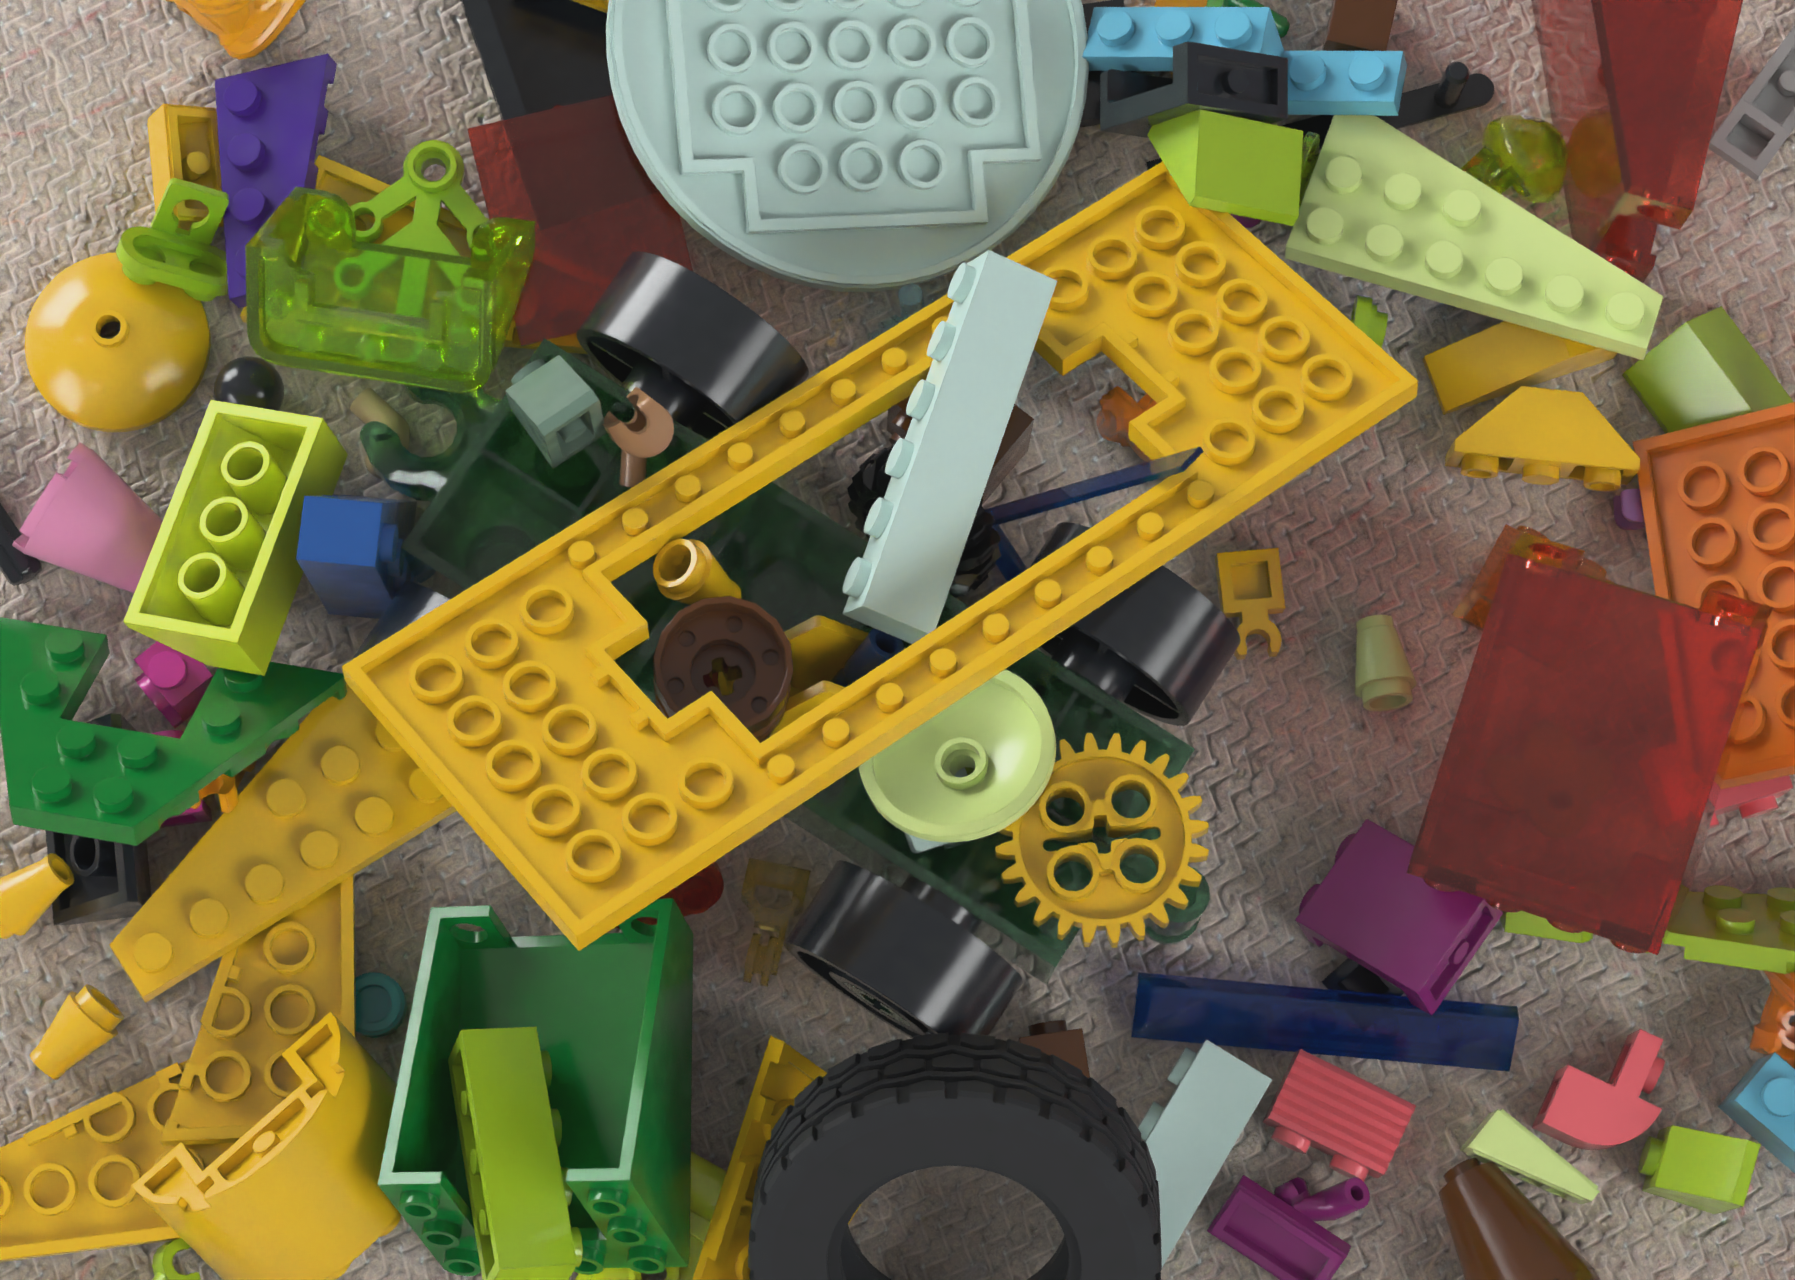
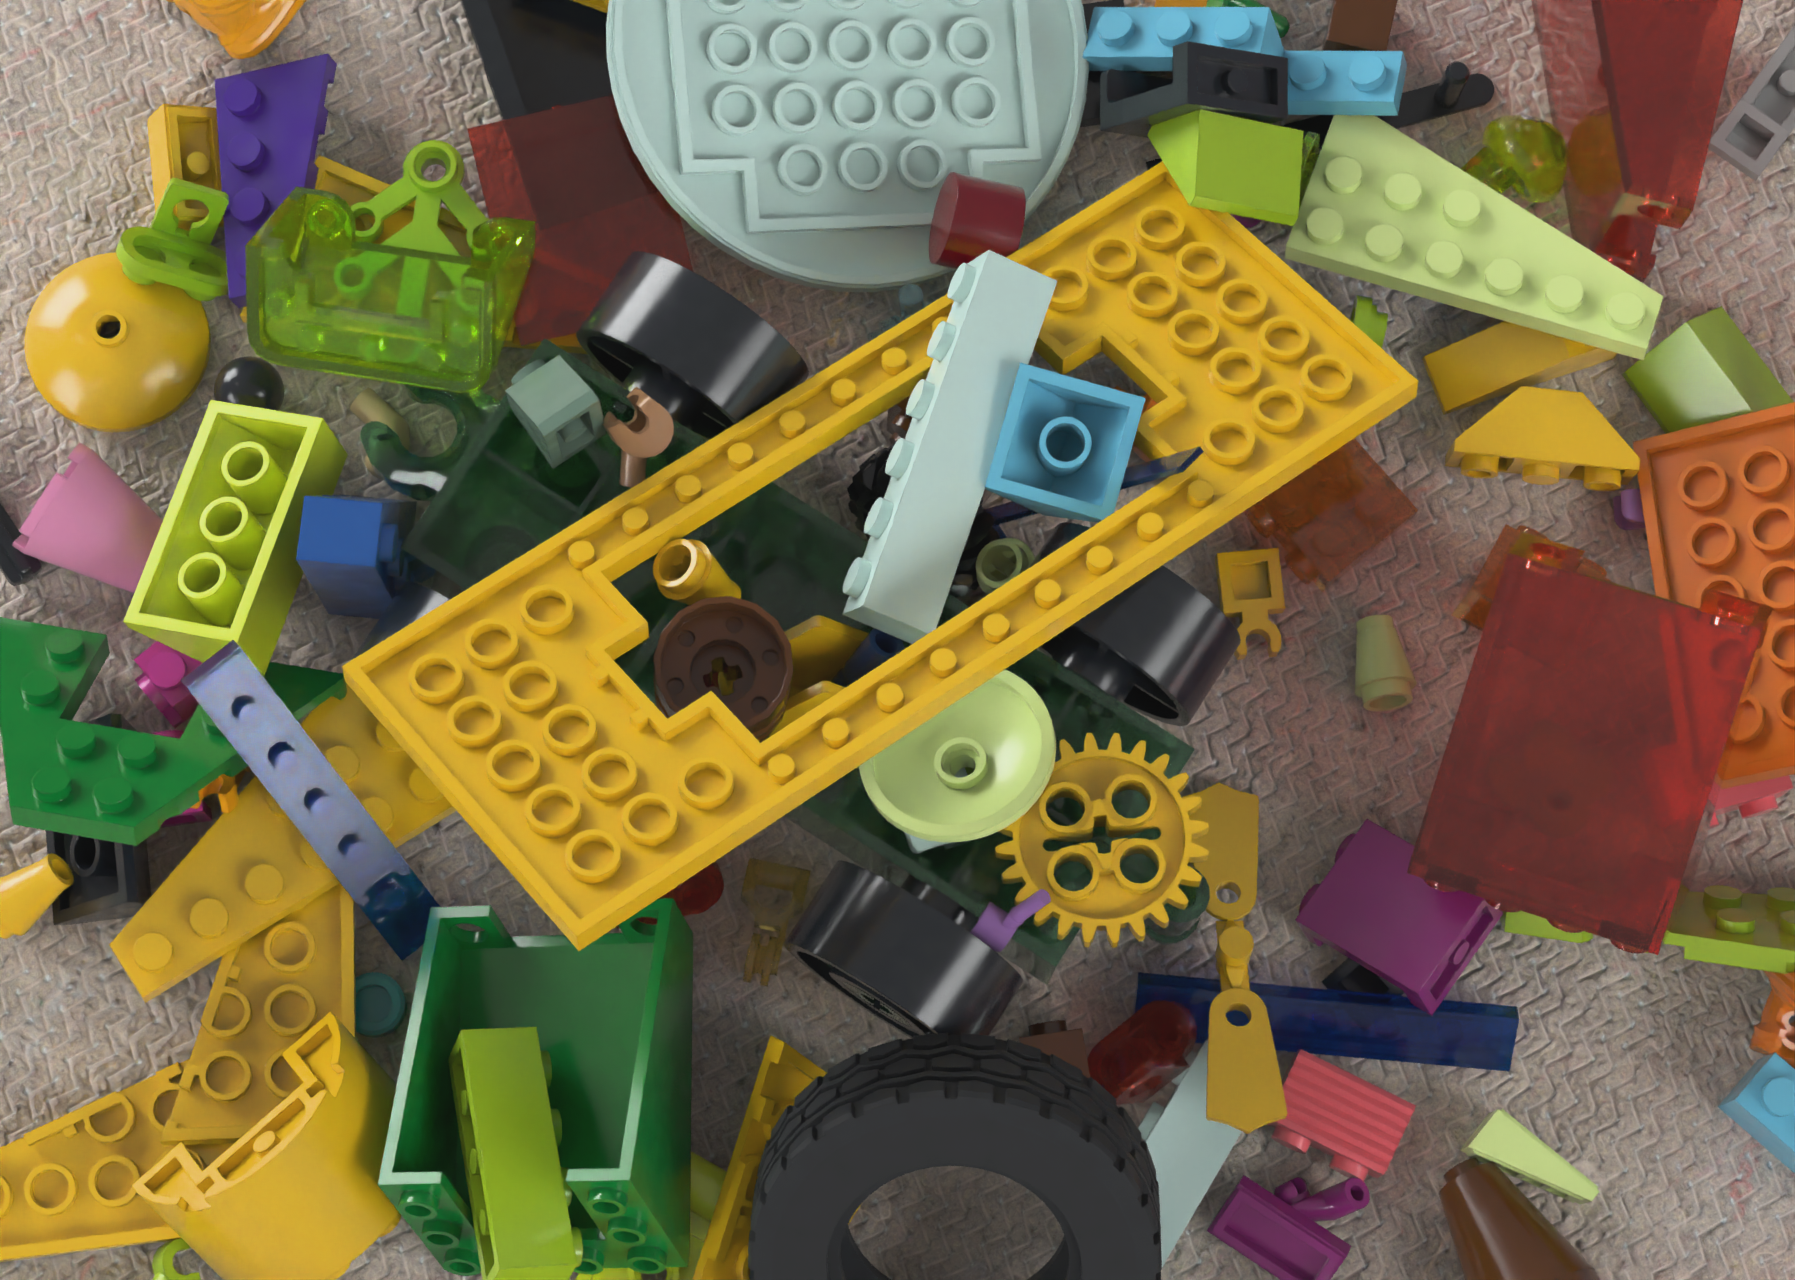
(78, 1029): yellow cone -> none
(313, 796): none -> clear blue tile
(975, 218): none -> dark red piece
(997, 926): none -> medium lavender hand
(1007, 560): none -> yellowish green cone
(1064, 445): none -> medium azure slope
(1144, 1052): none -> clear red bracket
(1241, 1060): none -> yellow piece
(1332, 514): none -> clear orange plate
(1601, 1113): coral brick -> none
(1698, 1168): lime slope -> none

